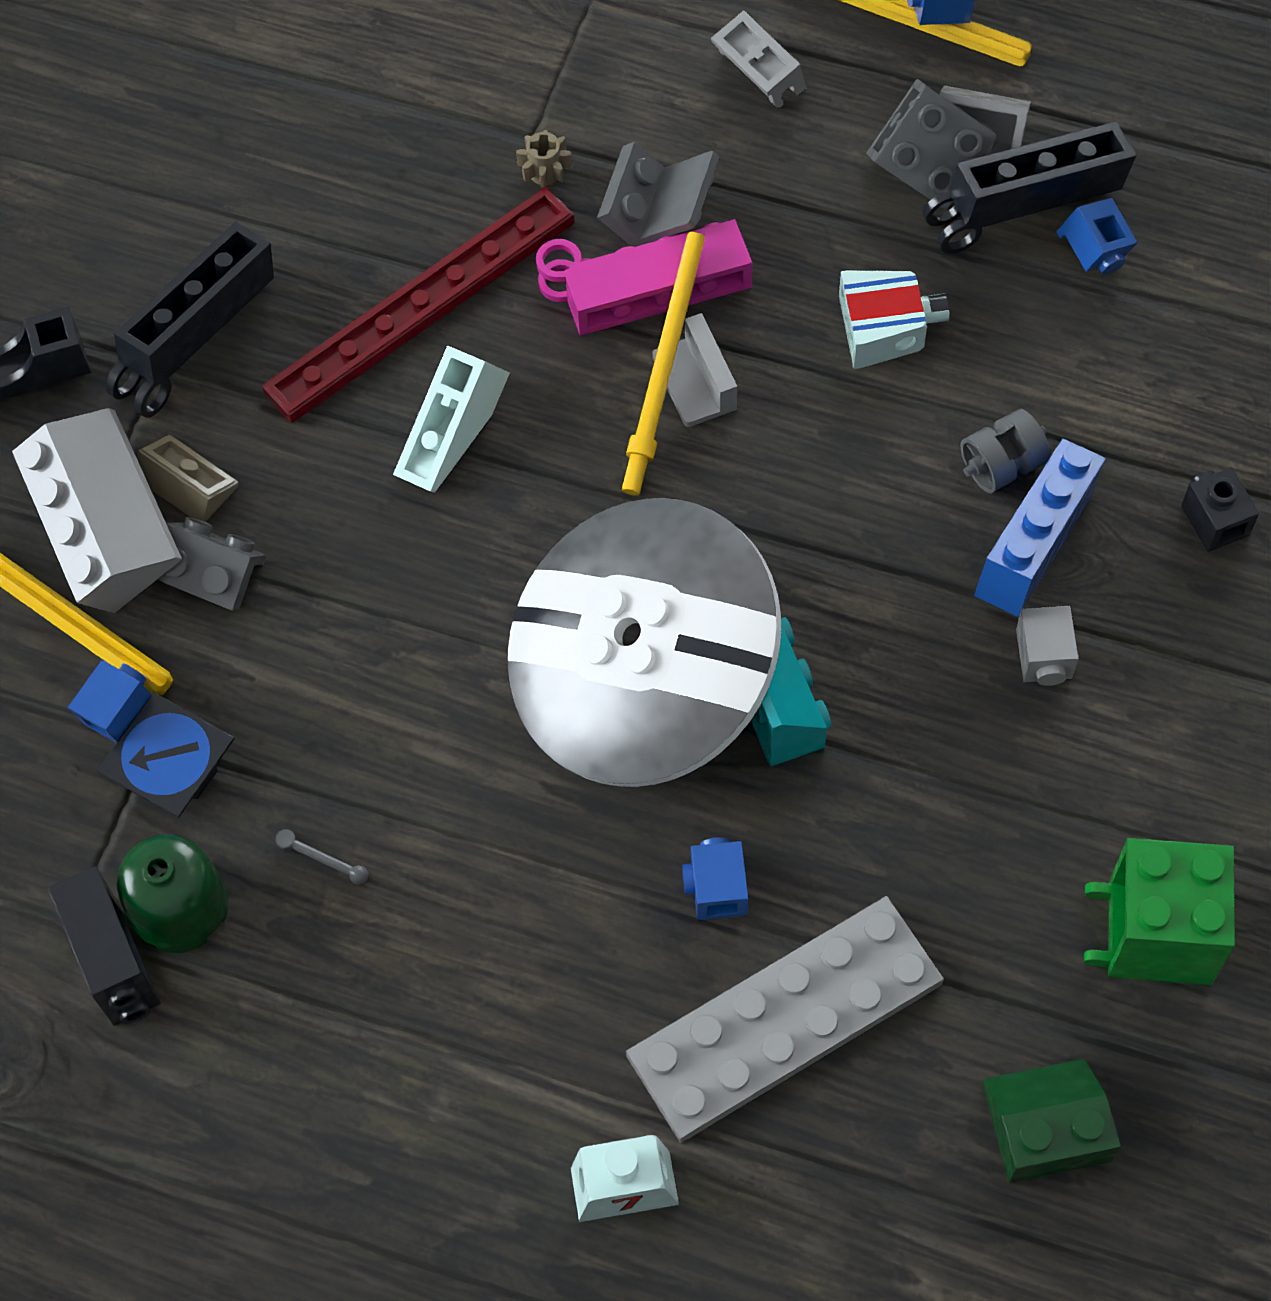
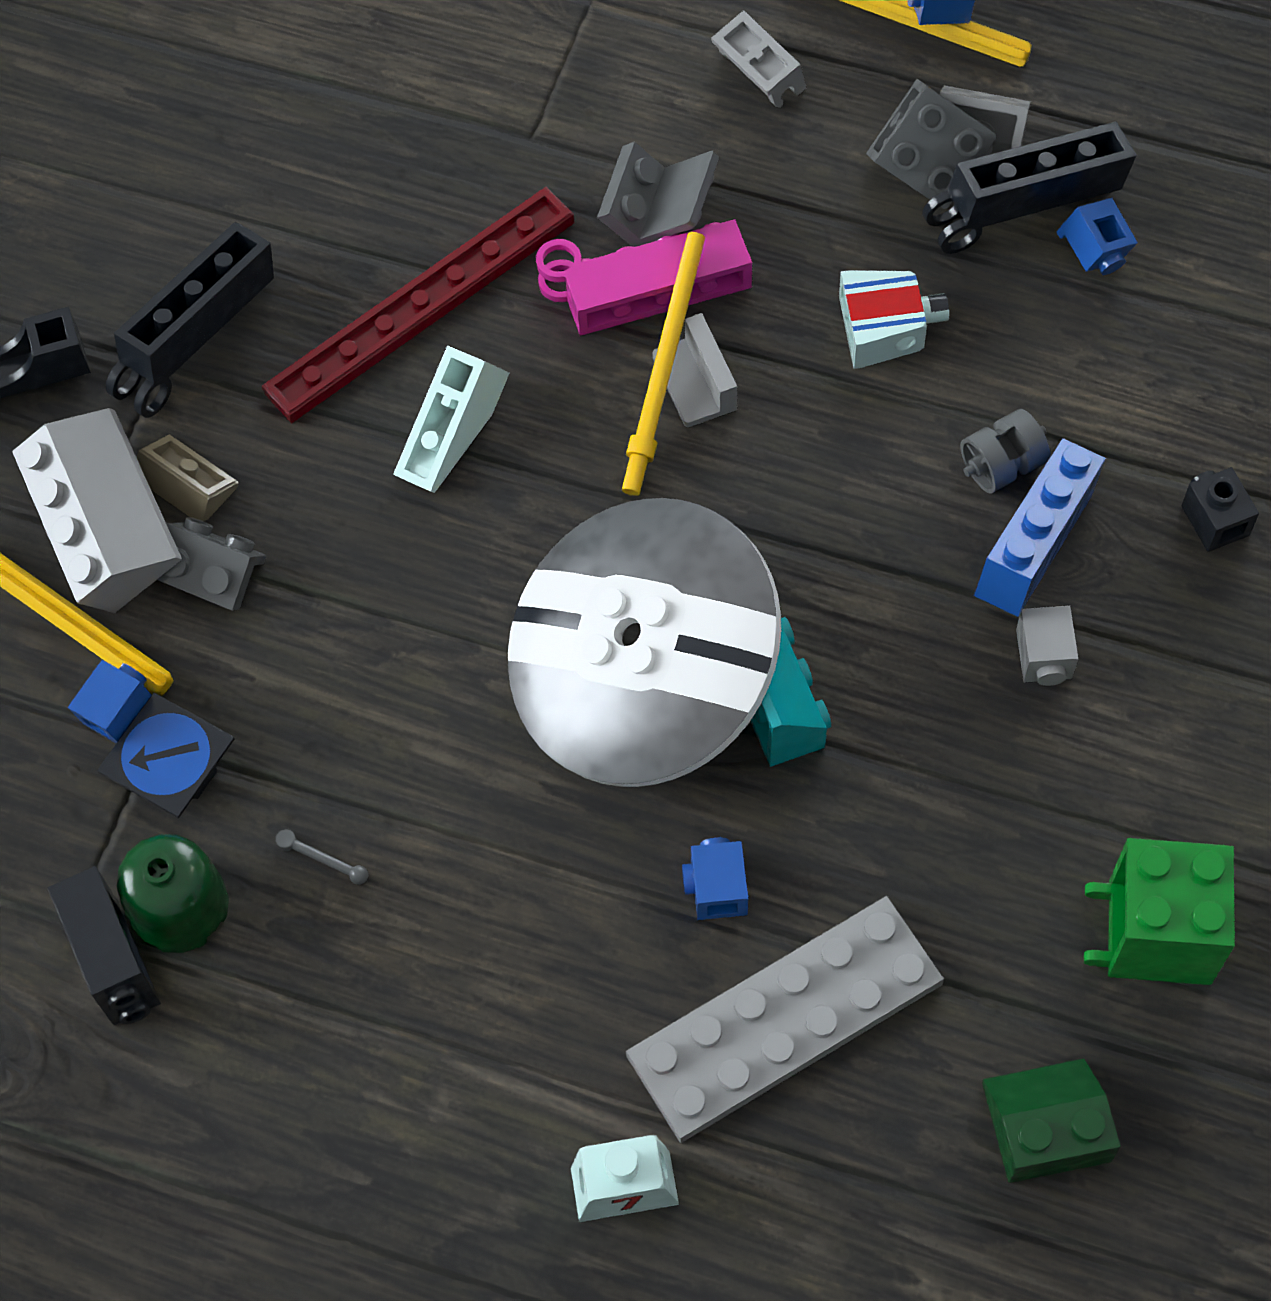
(544, 158): dark tan gear -> none

